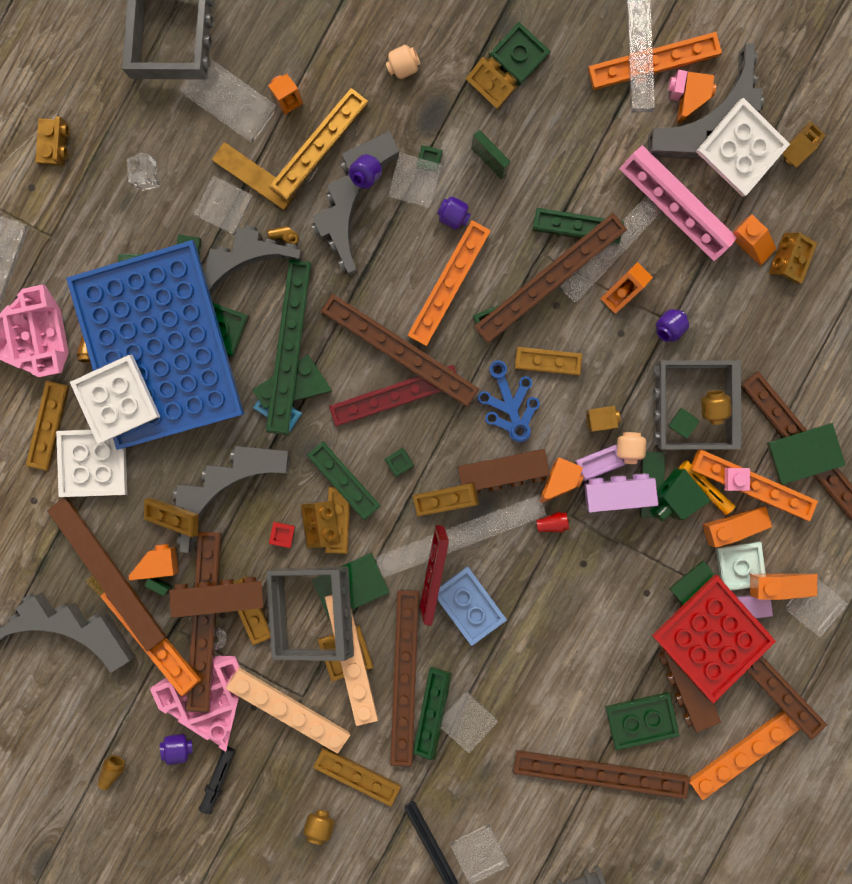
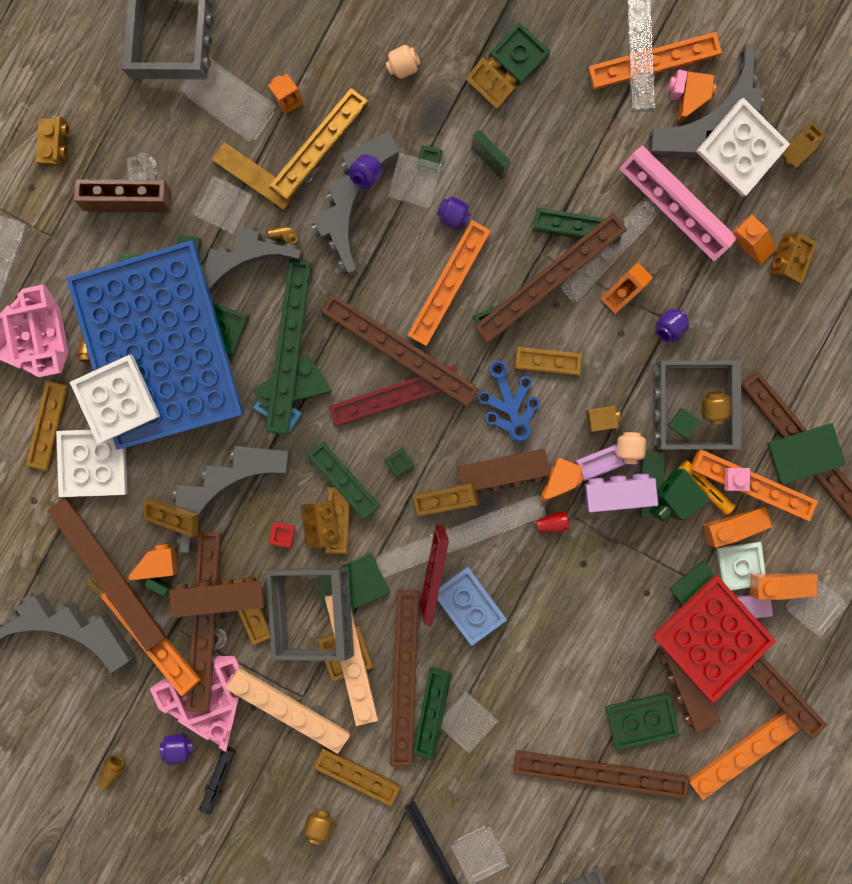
(123, 195): none -> reddish brown brick

